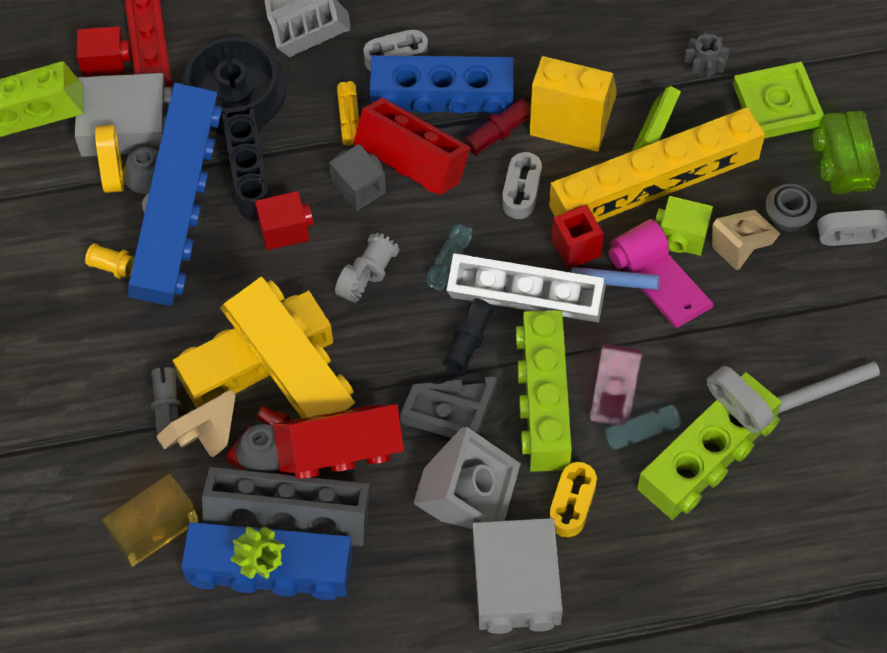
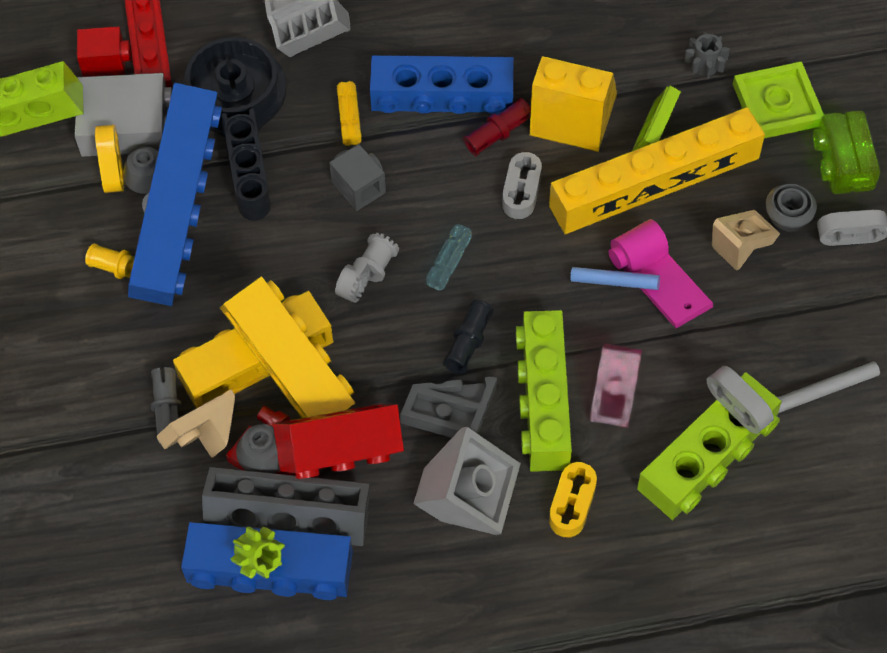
(150, 520): clear yellow brick -> none
(284, 220): red brick -> none
(396, 45): light grey beam -> none
(411, 146): red brick -> none
(517, 575): light grey brick -> none
(526, 287): white brick -> none
(577, 236): red brick -> none
(643, 427): clear light blue axle -> none
(684, 224): lime brick -> none

